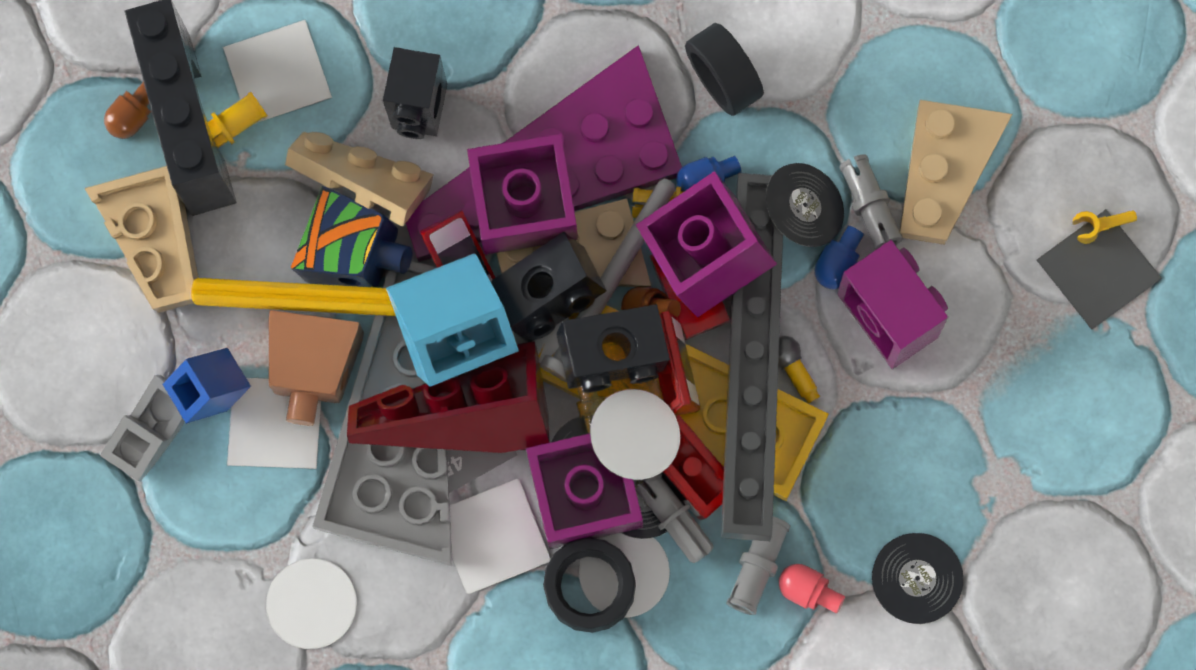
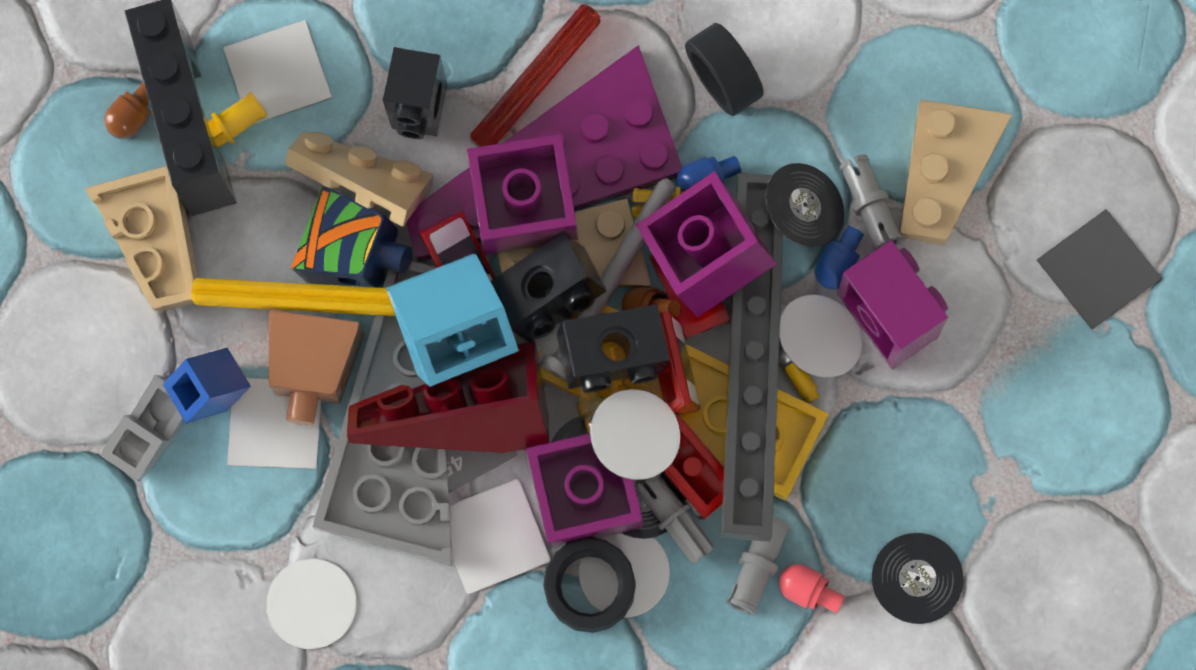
(536, 77): none -> clear red axle
(820, 336): none -> white sticker
(1101, 223): yellow hand -> none

